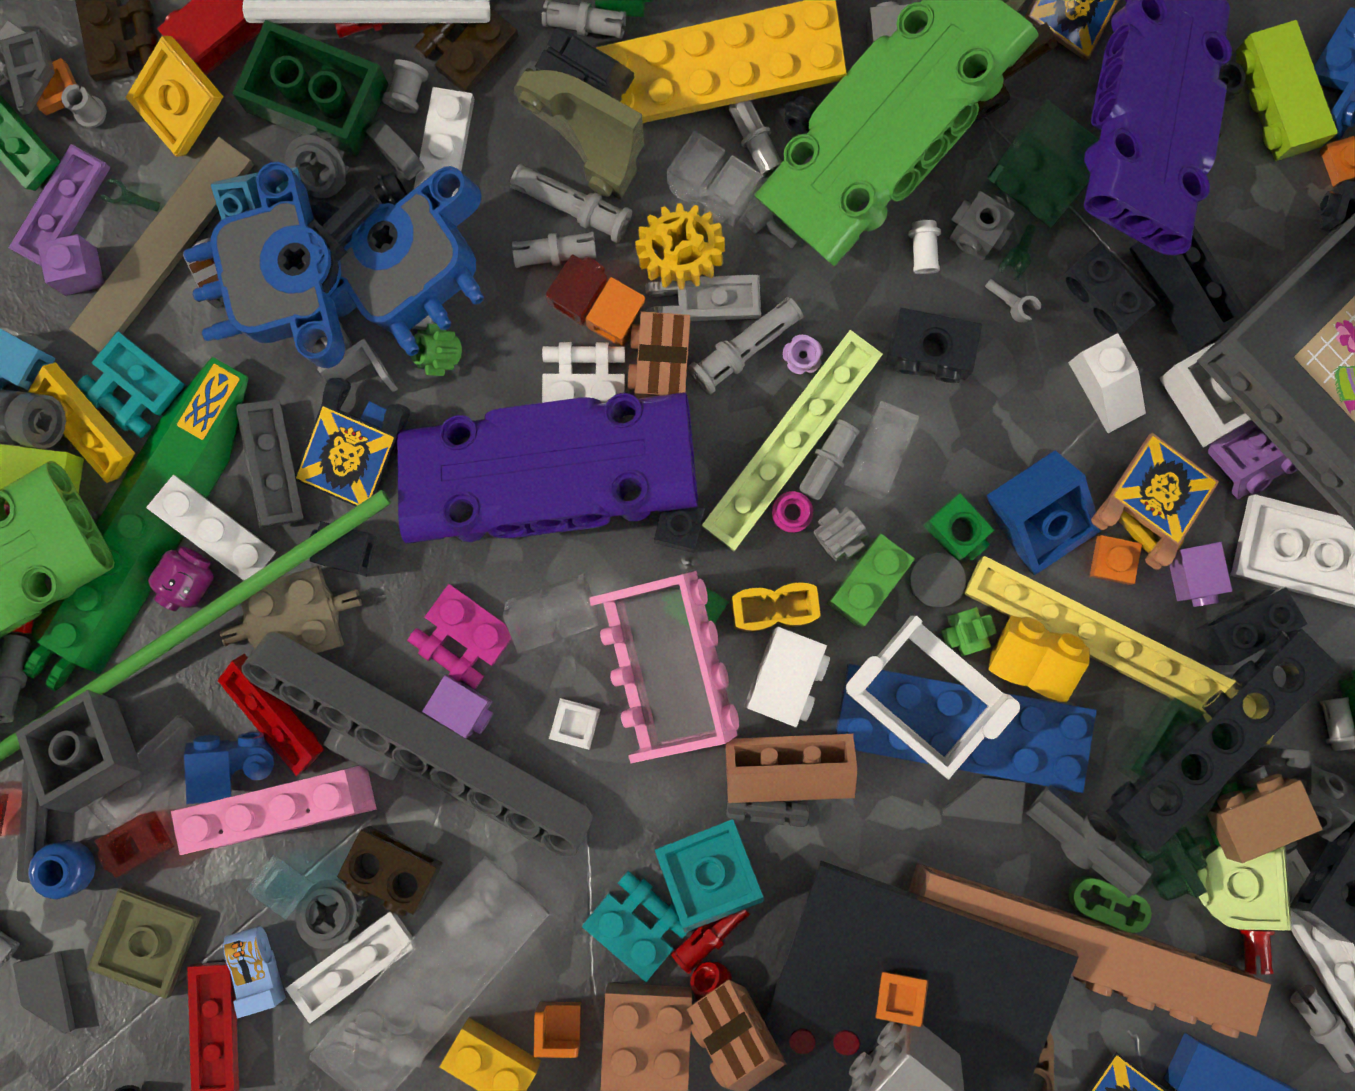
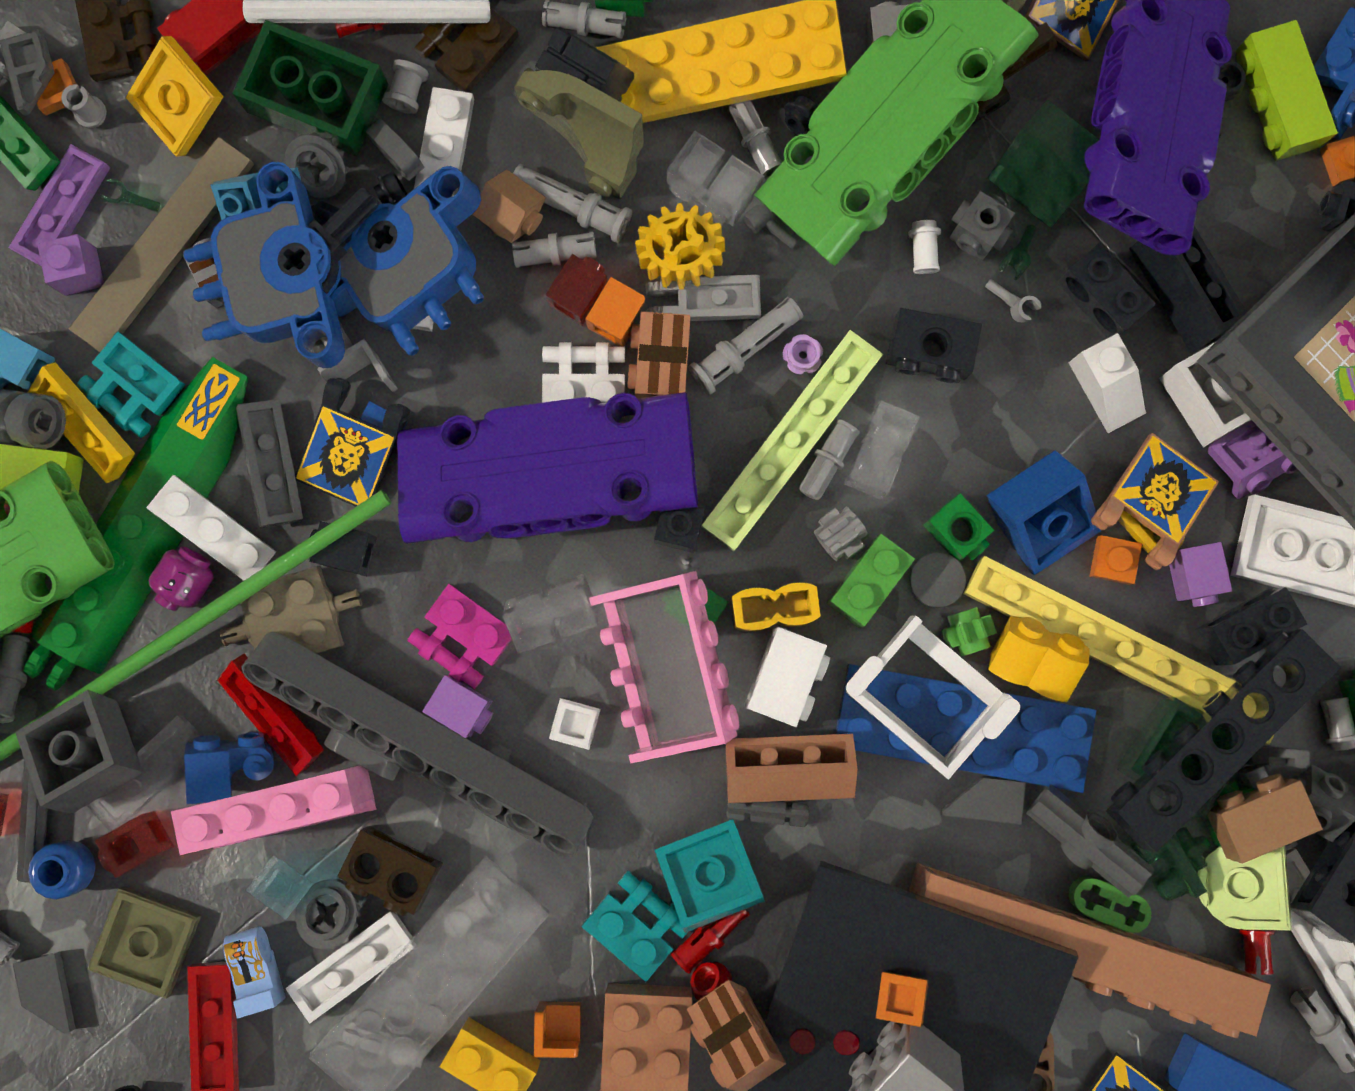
(437, 350): bright green gear -> none
(510, 206): none -> medium nougat brick
(798, 500): dark pink plate -> none

